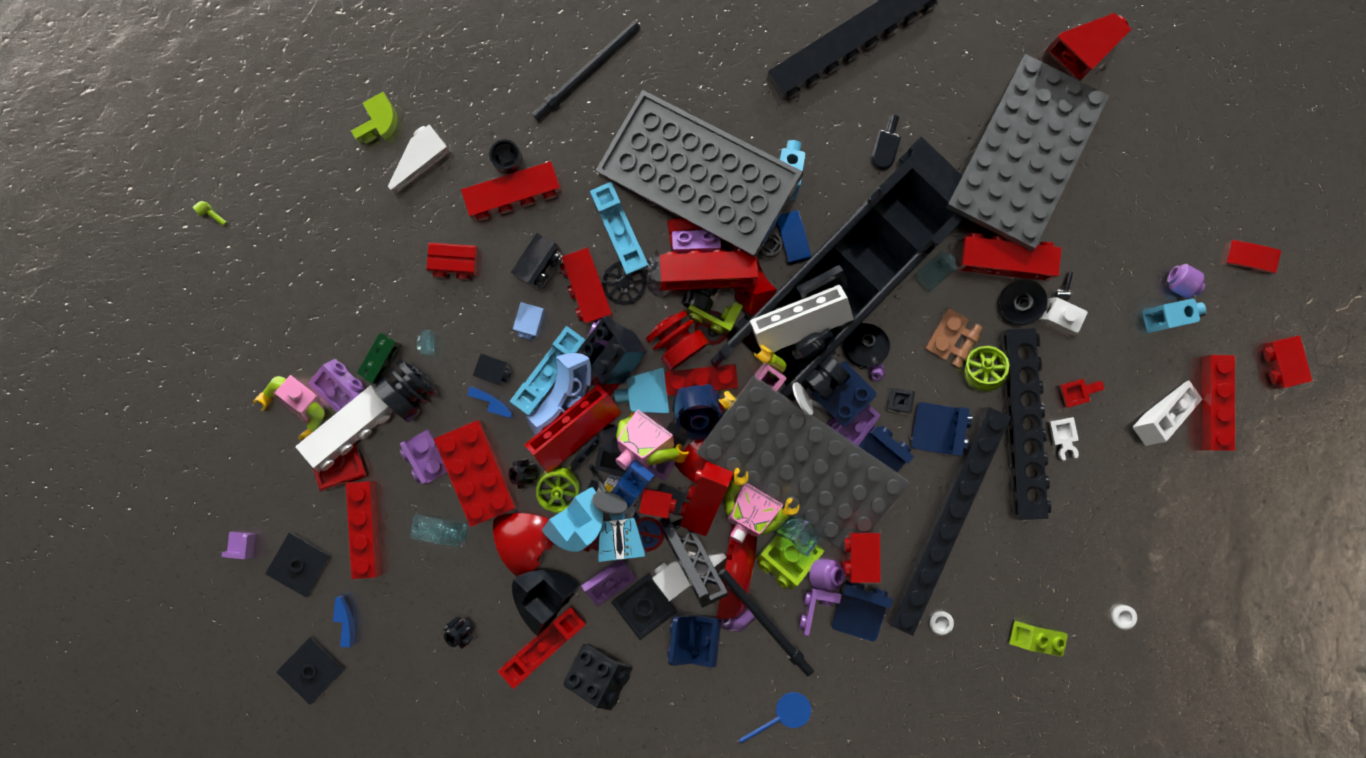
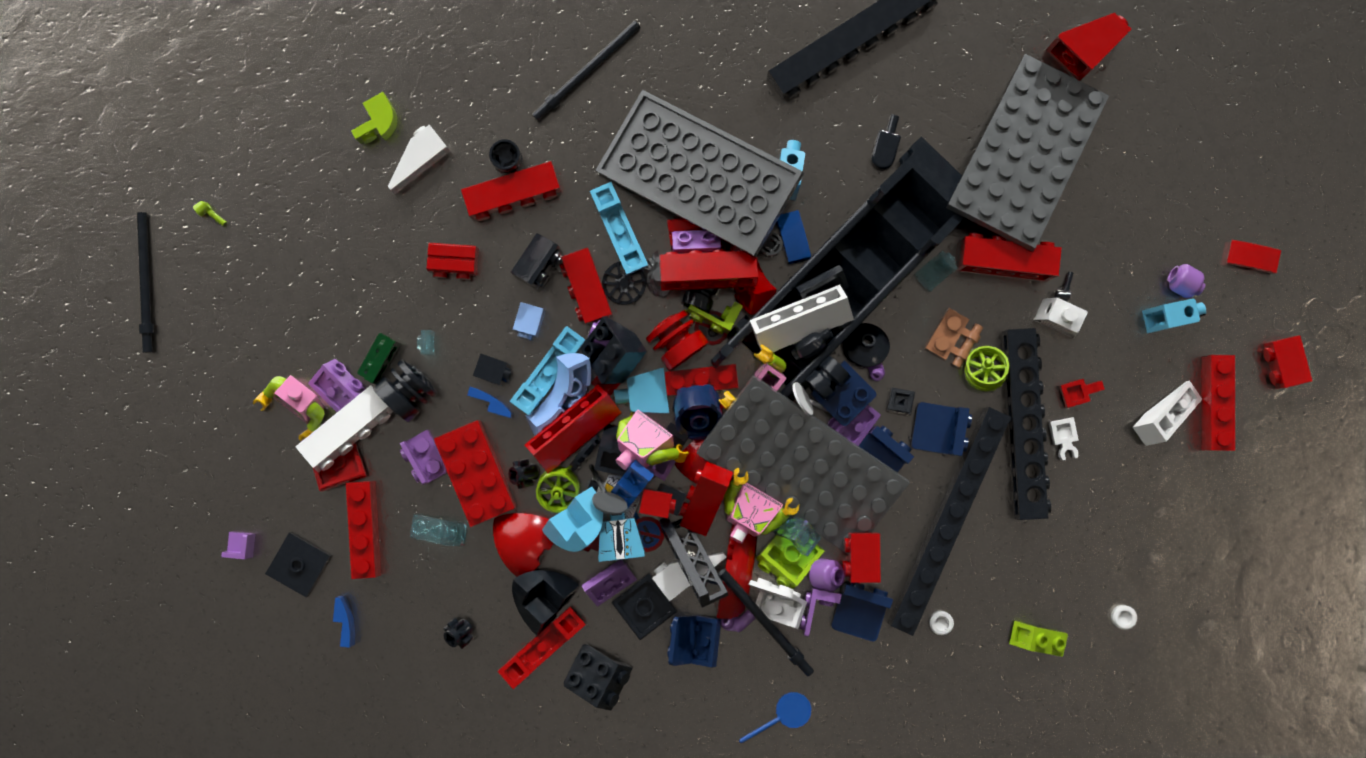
(146, 329): none -> black bar
(310, 670): black plate -> none
(779, 603): none -> white bracket
(1020, 292): black dish -> none

